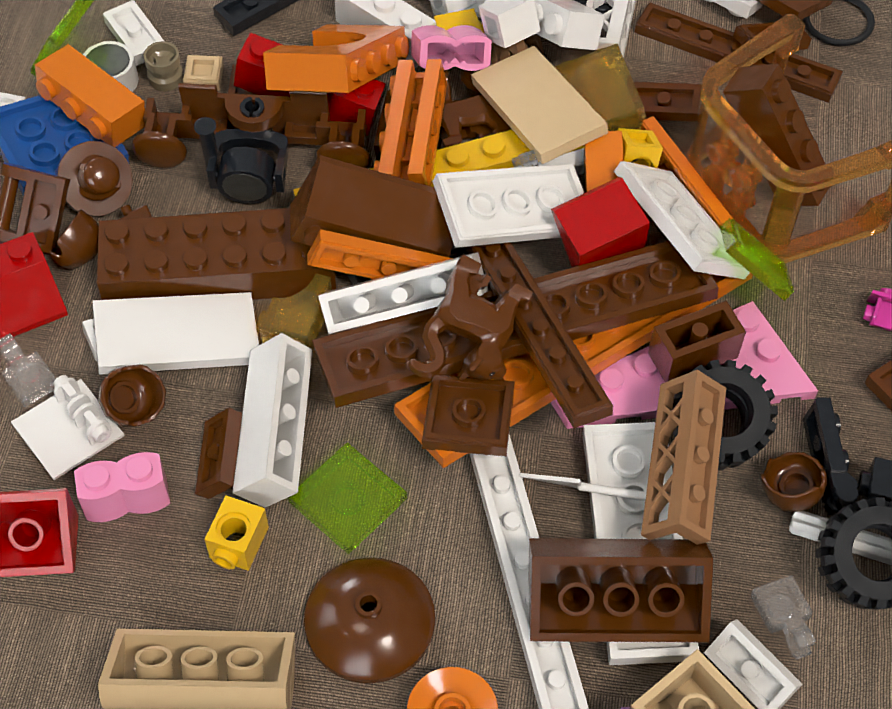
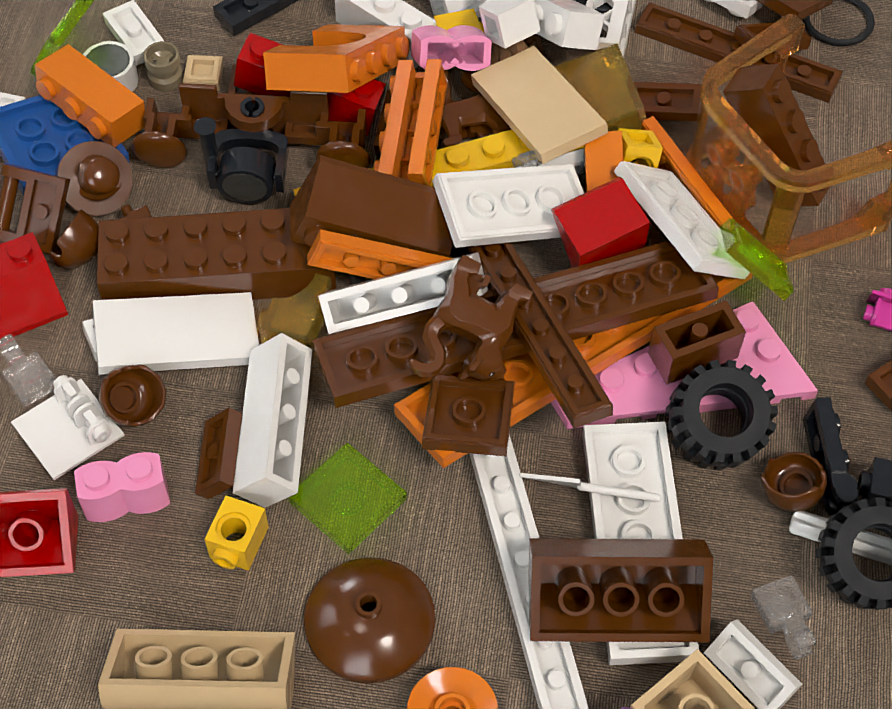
(694, 457): medium nougat fence -> none

